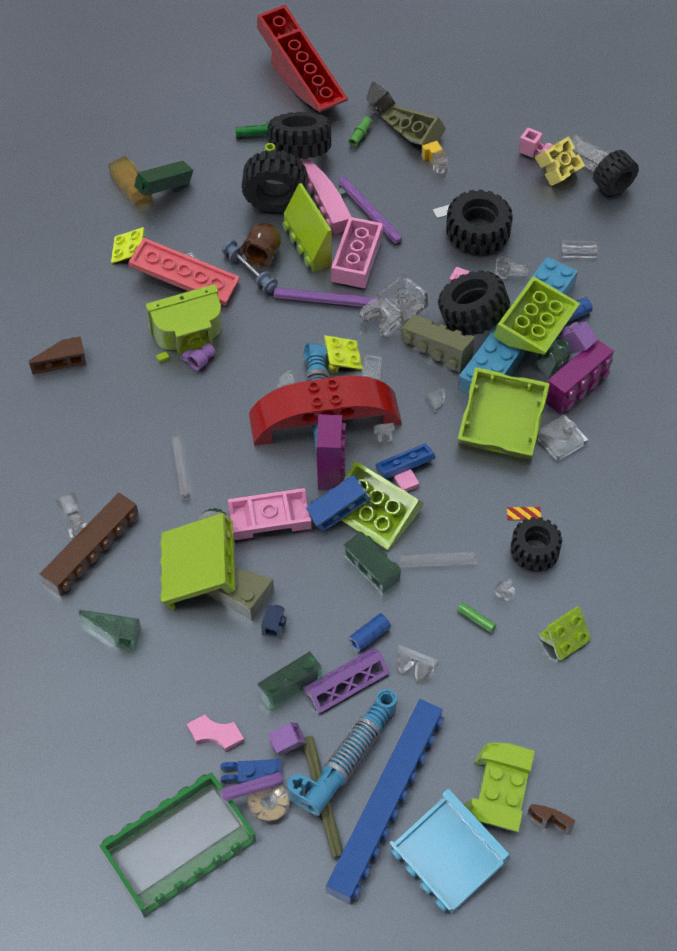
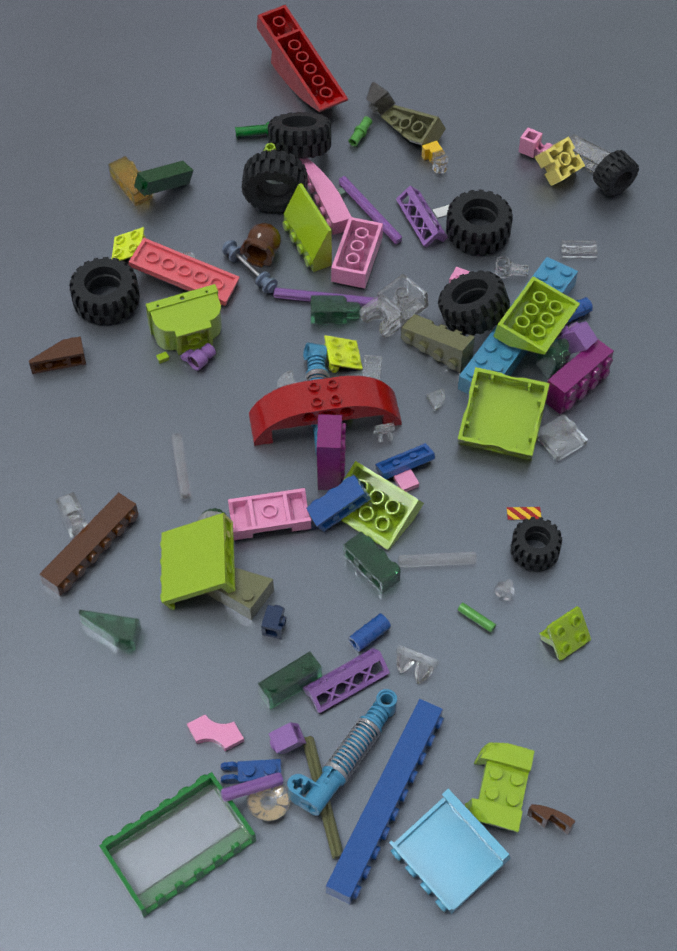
(104, 307): none -> black tyre
(333, 309): none -> clear green hinge
(430, 222): none -> medium lavender fence

